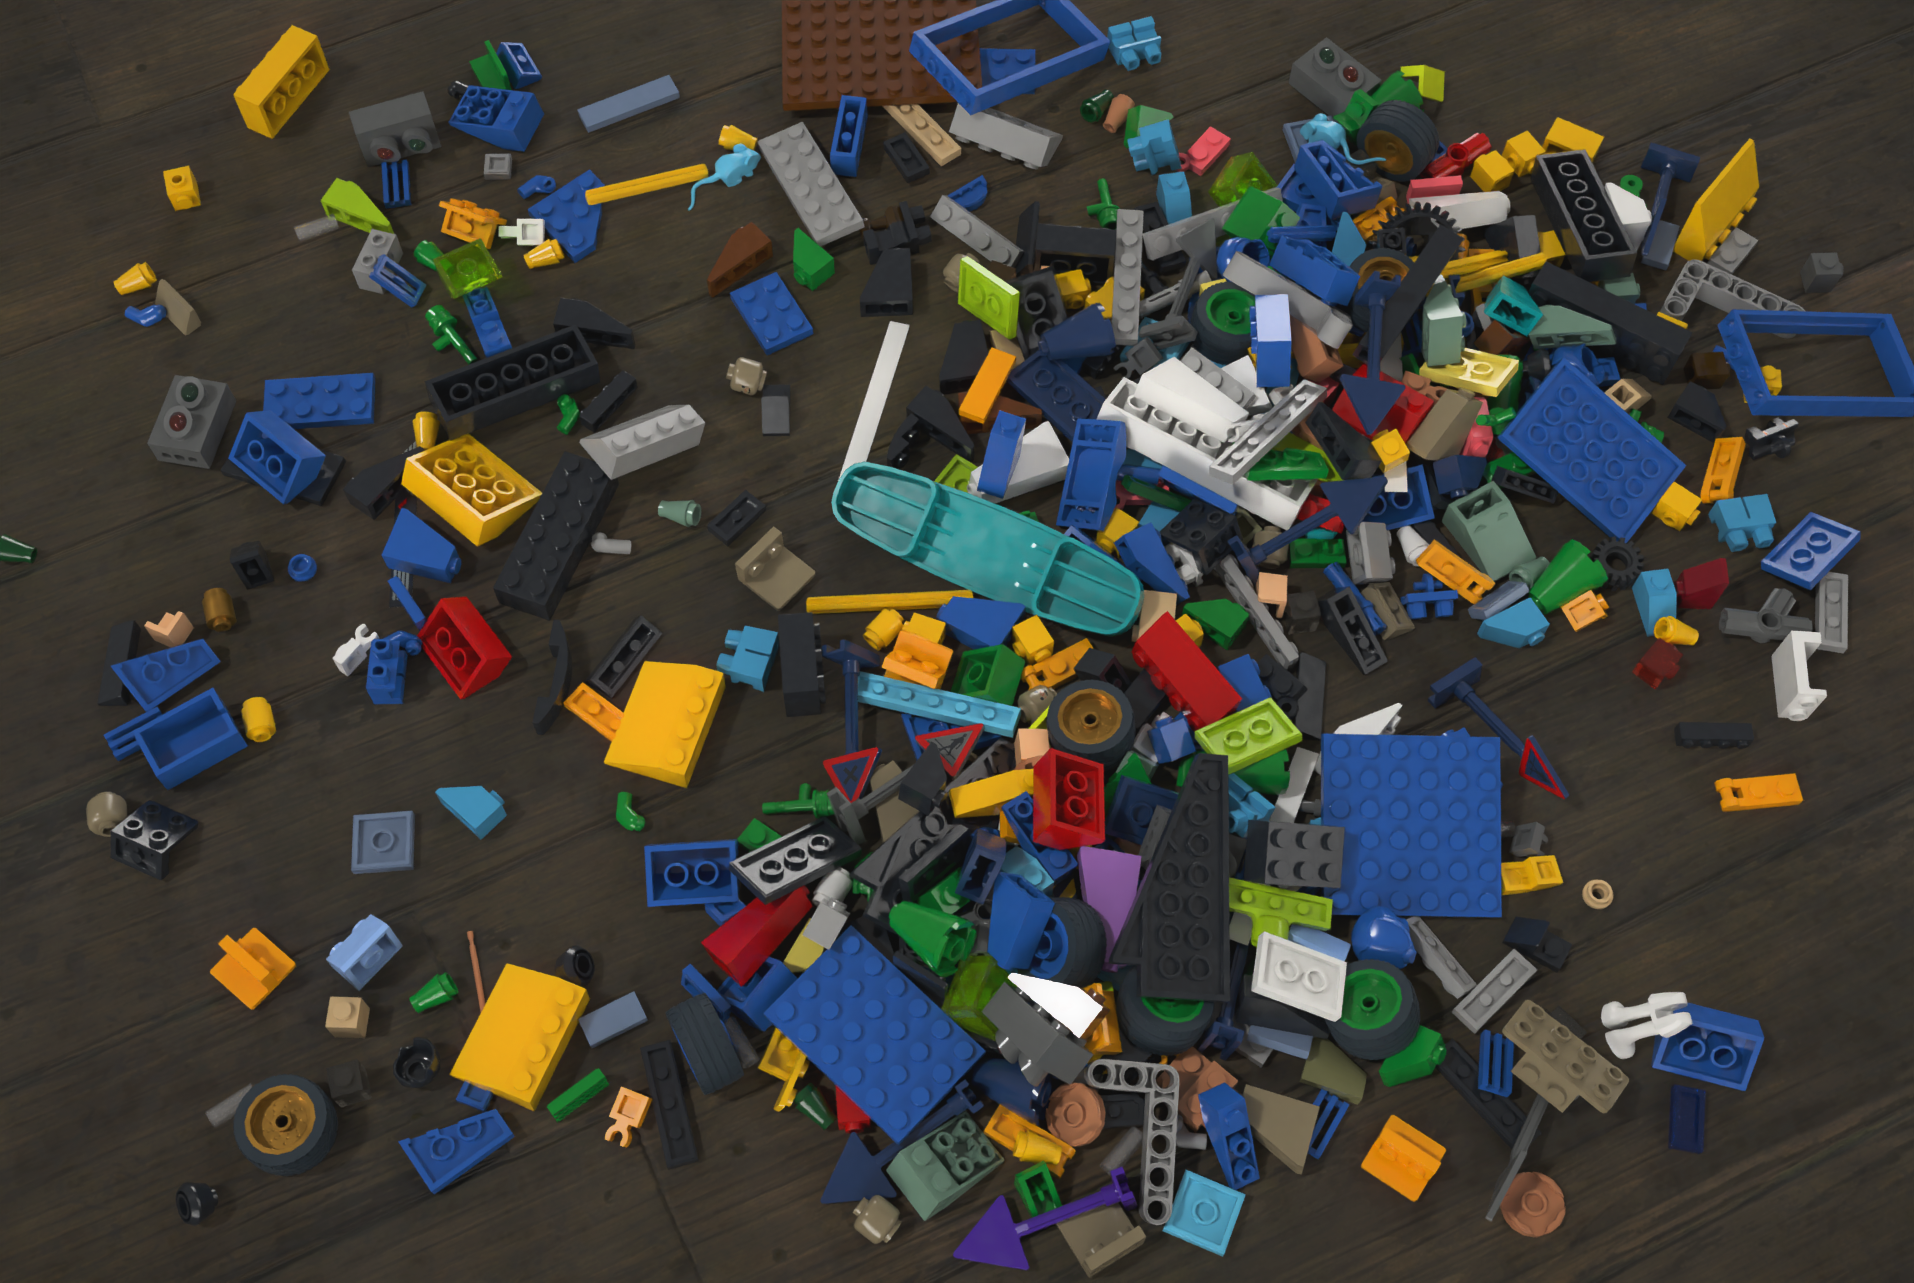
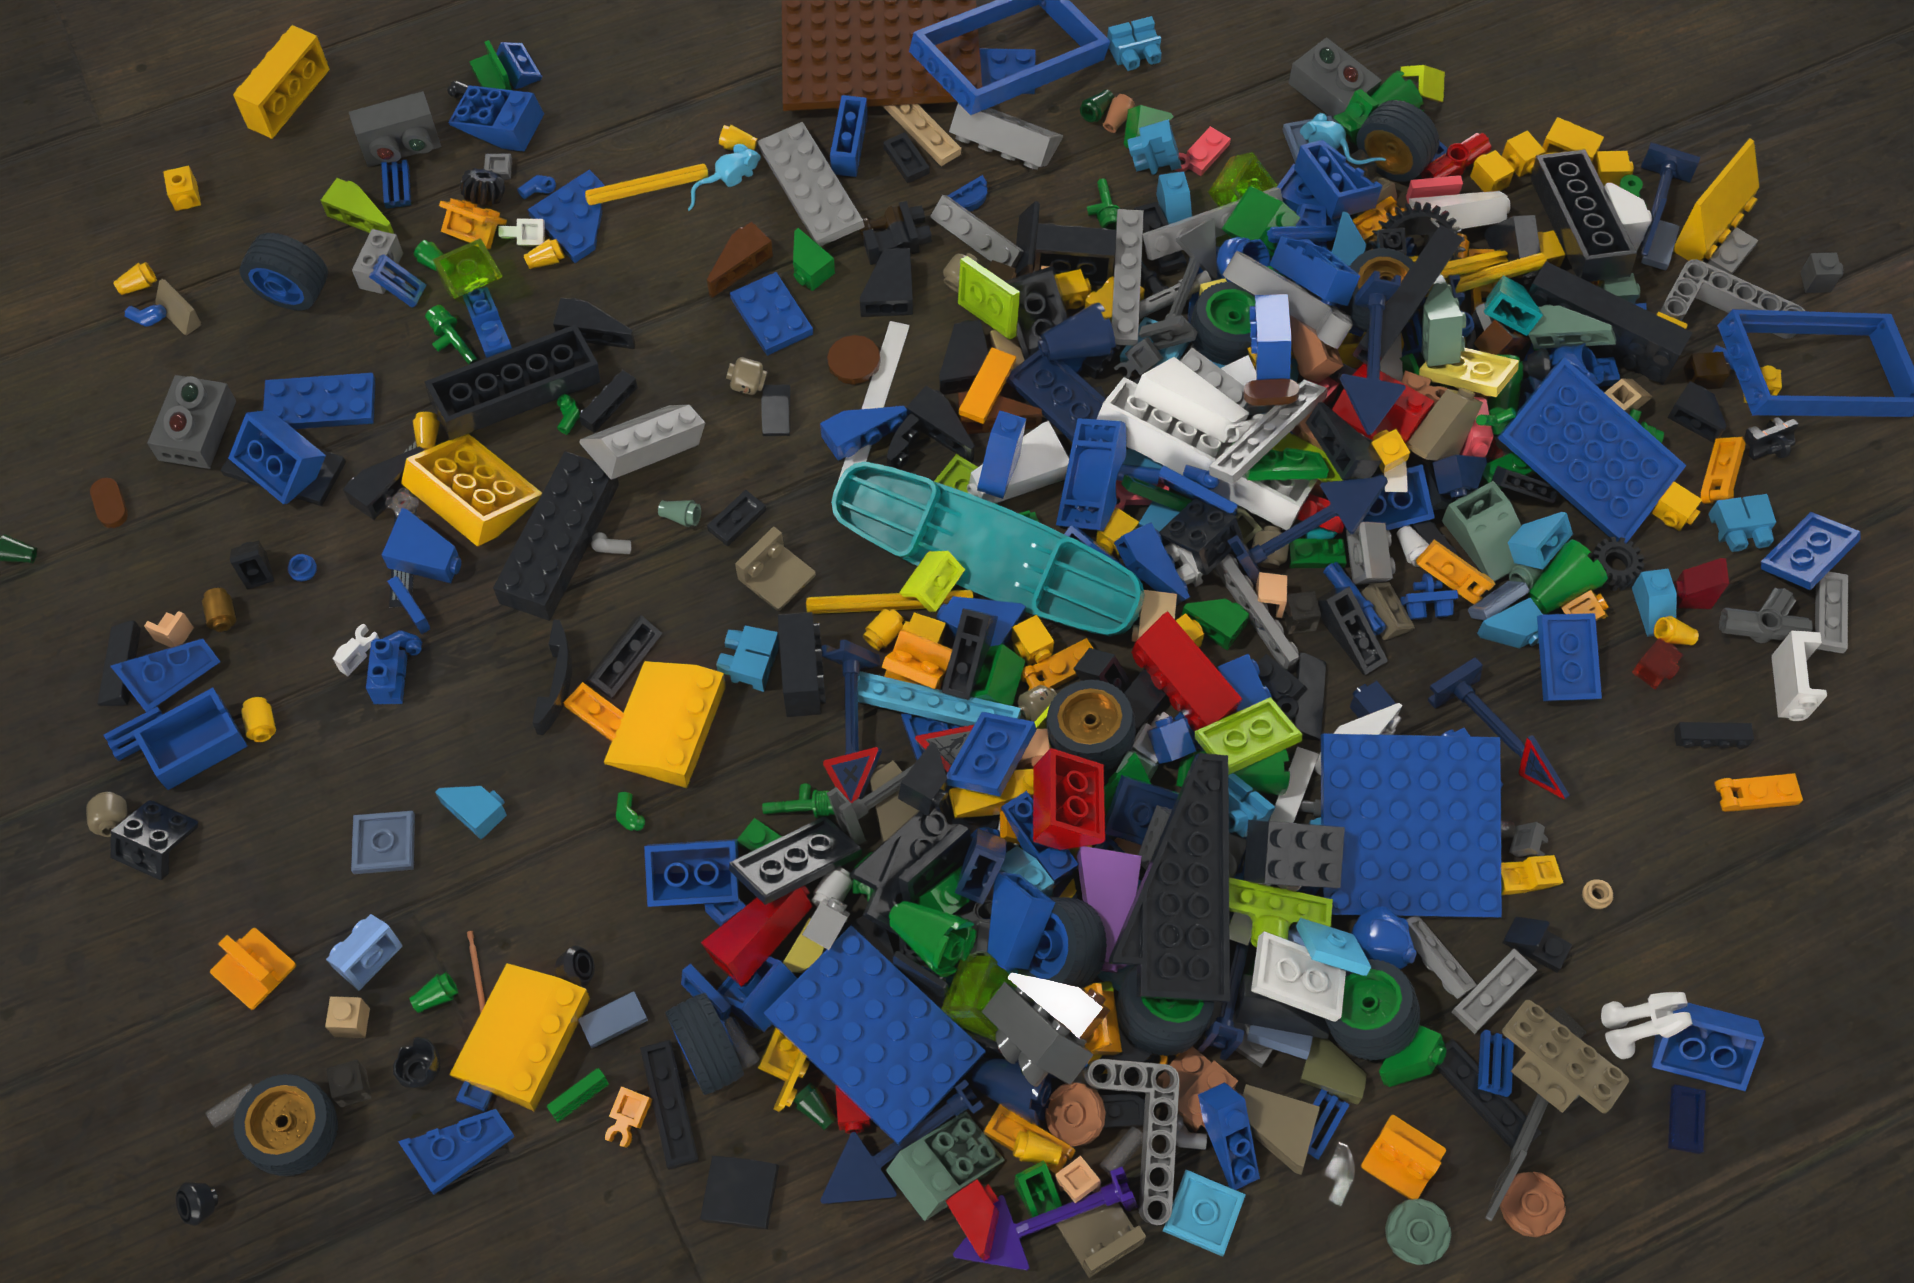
(108, 502): none -> reddish brown tile
(283, 271): none -> black wheel
(316, 227): clear hinge -> none
(402, 495): none -> clear plate
(463, 646): red slope -> none
(482, 187): none -> black gear
(628, 103): sand blue tile -> none
(739, 1192): none -> black slope
(854, 359): none -> reddish brown tile
(858, 428): none -> blue slope
(876, 1219): dark tan head -> none
(933, 579): none -> neon yellow panel
(969, 652): none -> black slope
(976, 1215): none -> red slope
(991, 753): none -> blue plate
(1078, 1180): none -> light nougat panel
(1201, 477): none -> blue arm
(1271, 392): none -> reddish brown tile
(1333, 947): none -> medium azure plate
(1342, 1171): none -> clear slope
(1370, 699): none -> dark blue brick
(1418, 1231): none -> sand green tile
(1540, 540): none -> dark azure slope
(1569, 657): none -> blue plate
(1612, 166): none -> yellow brick

